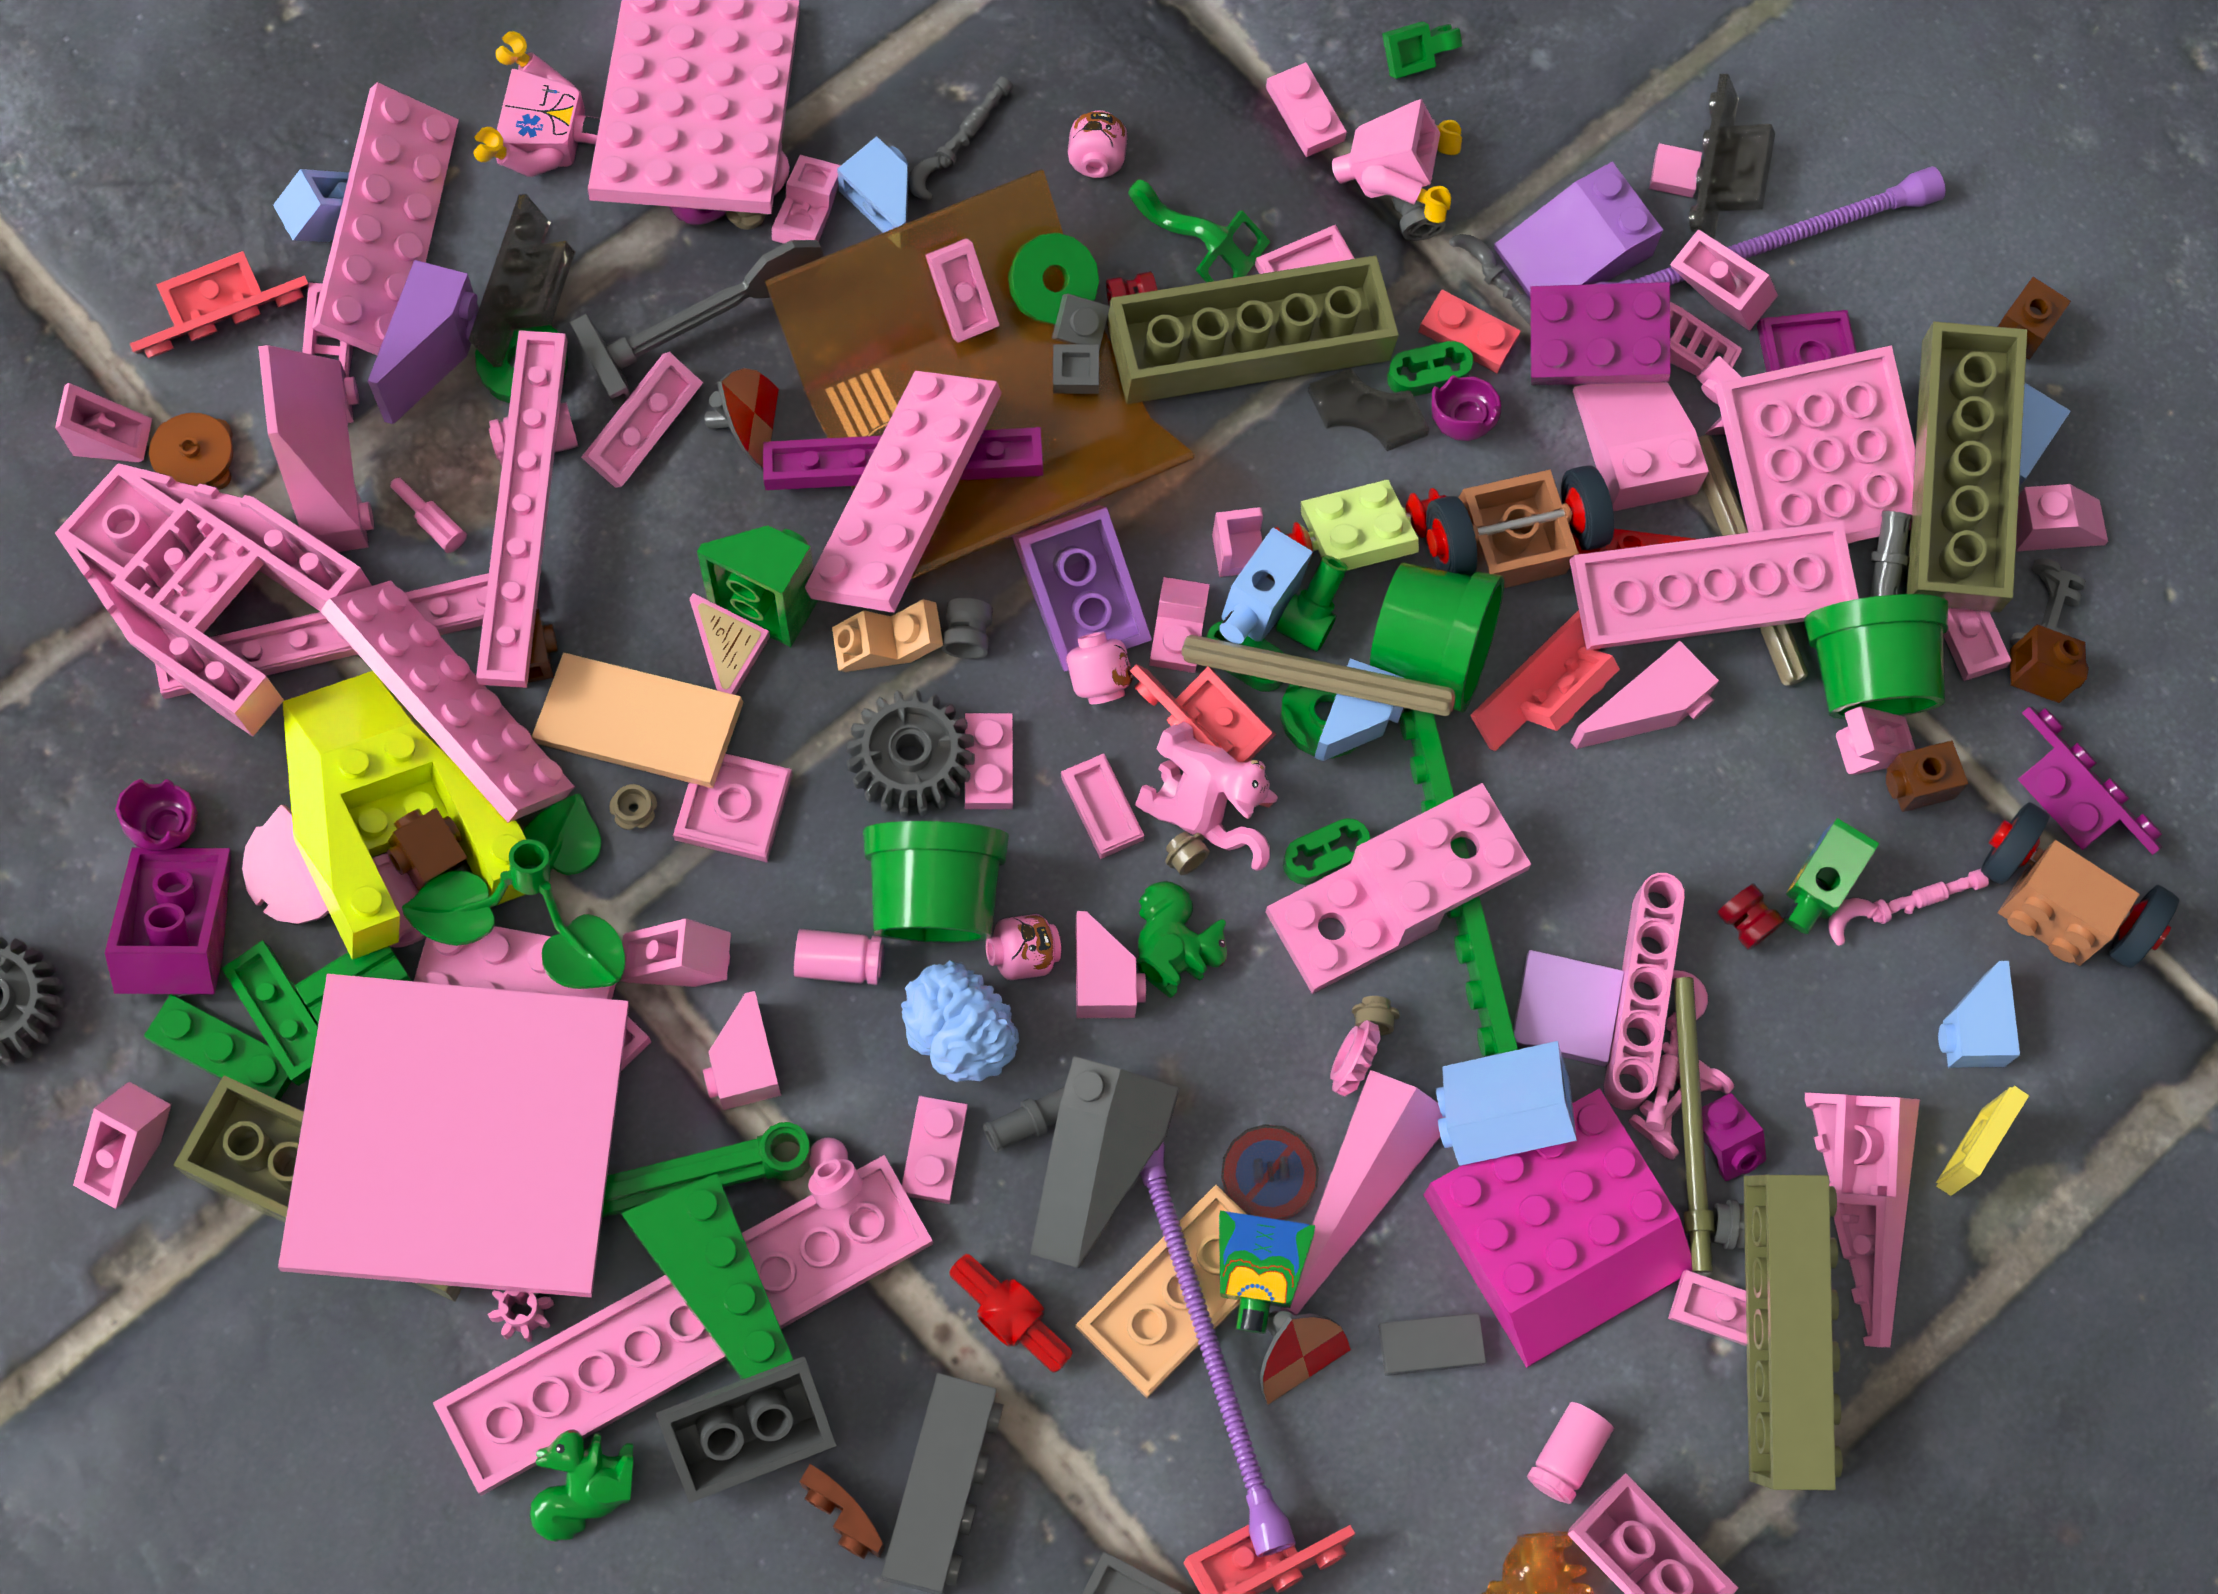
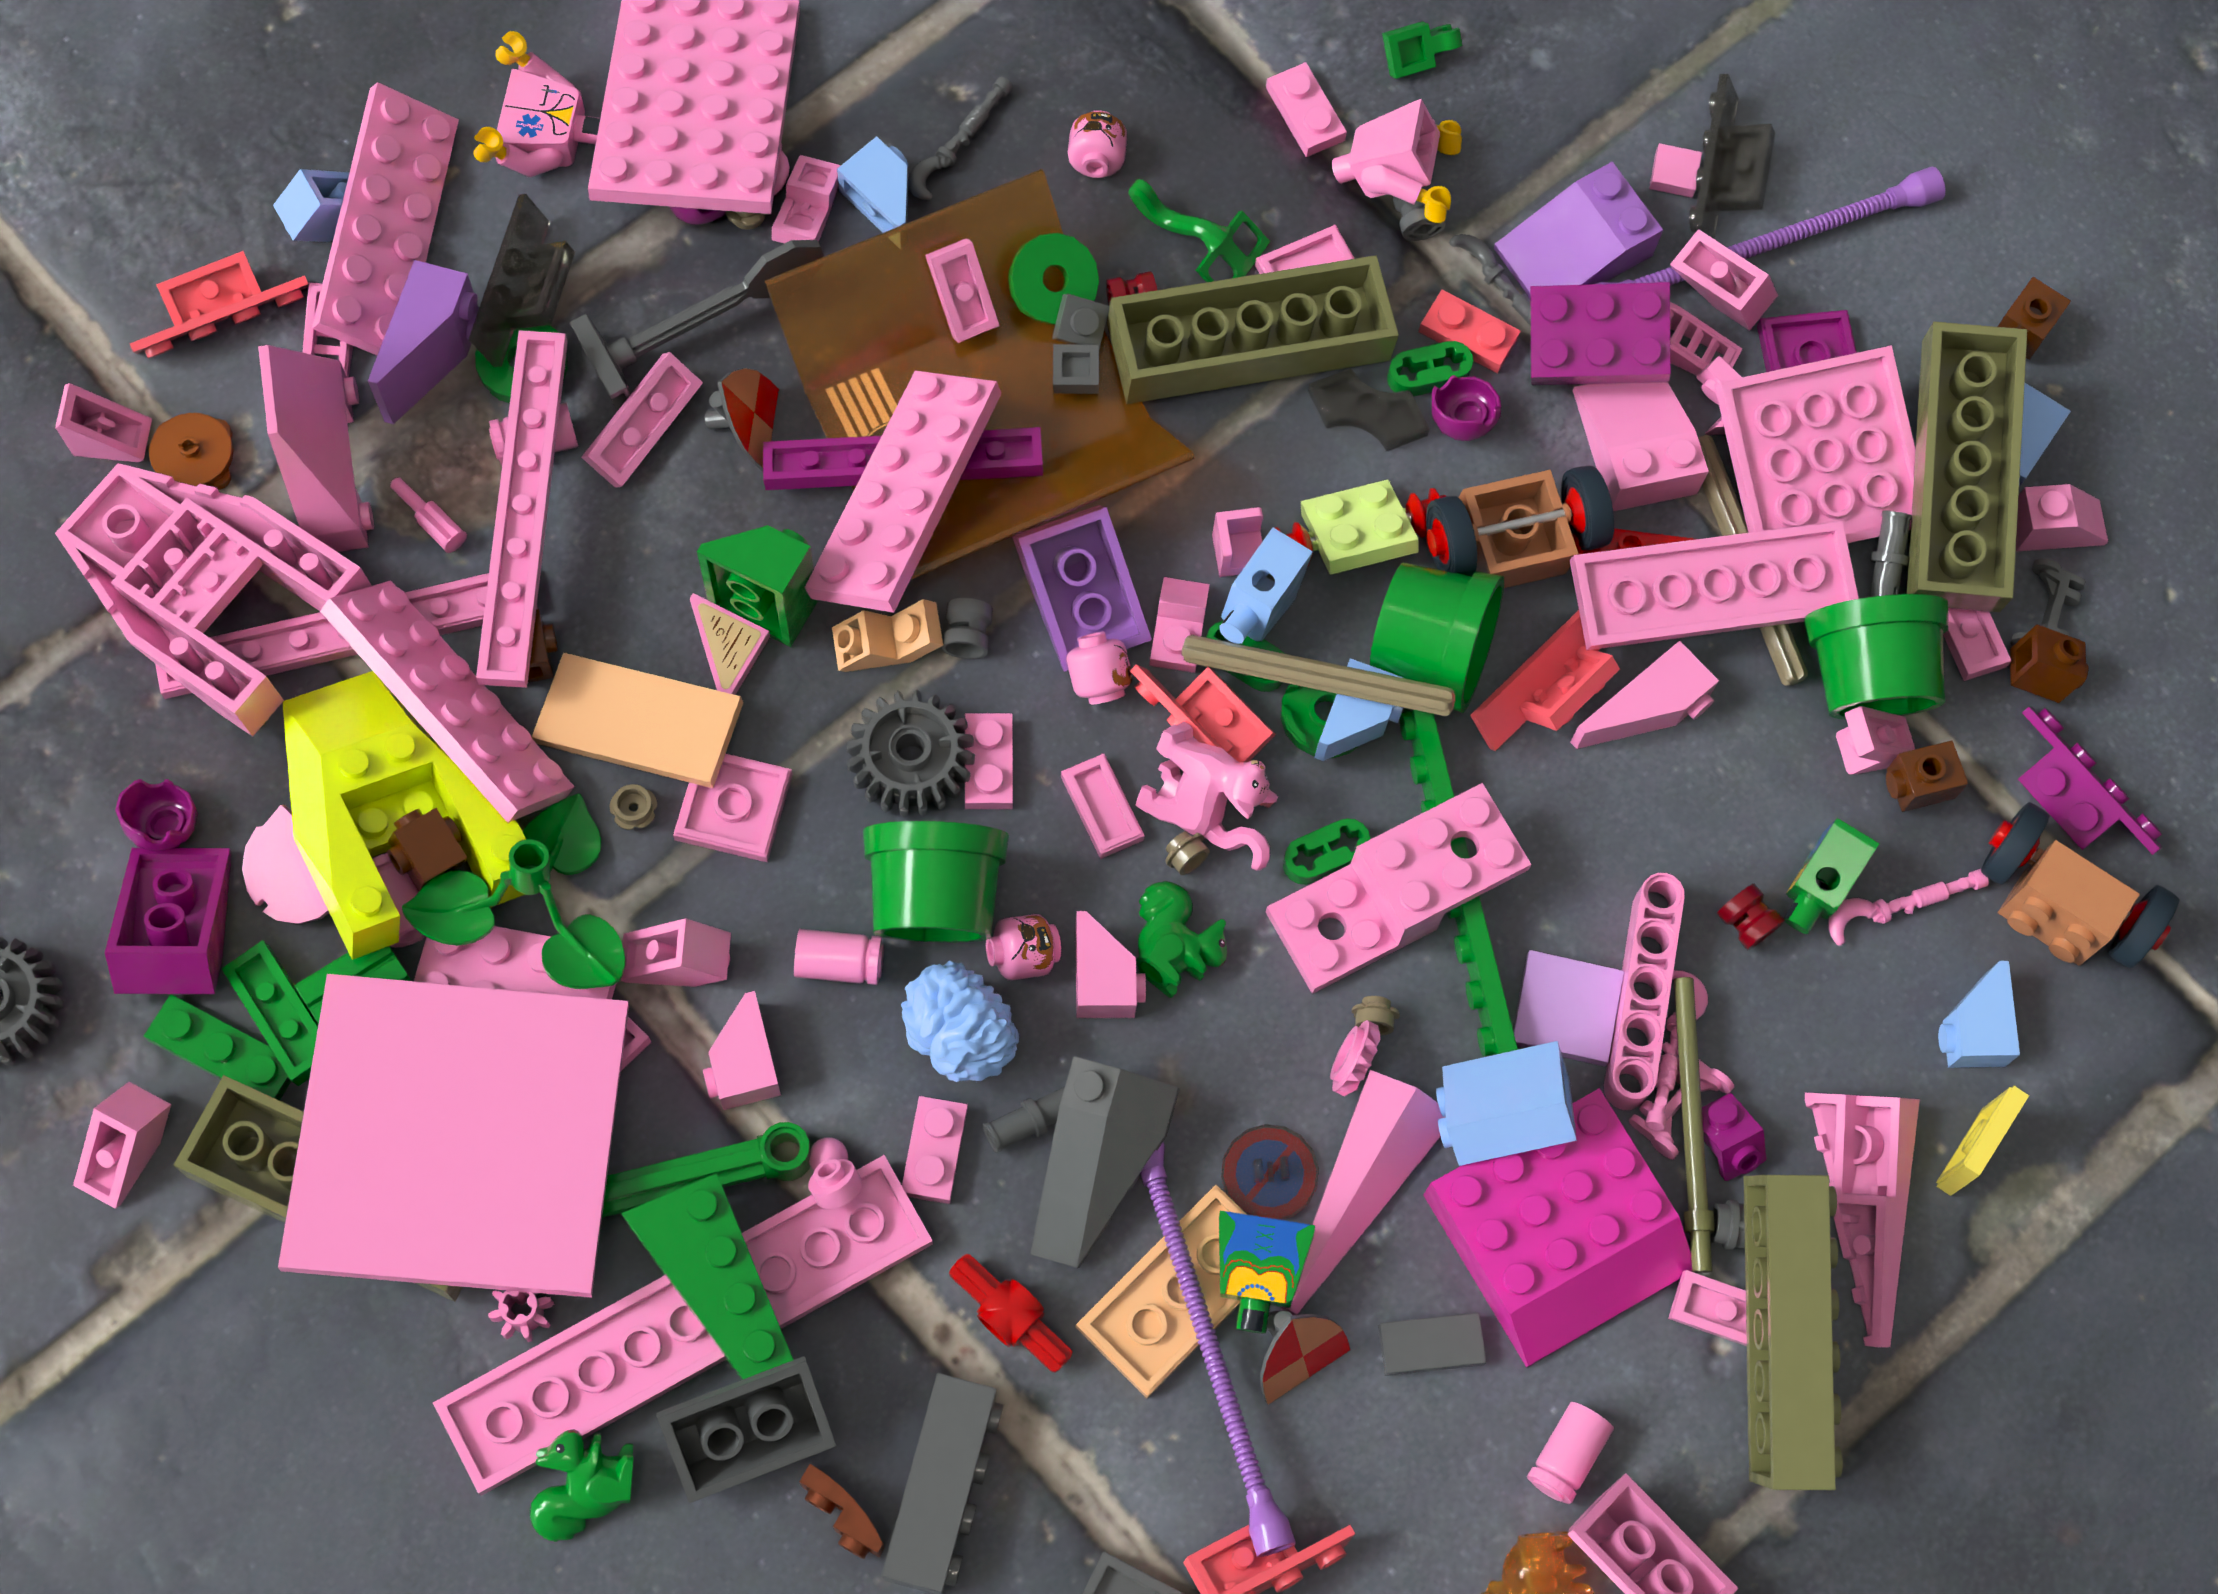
(1309, 615): green pin -> none

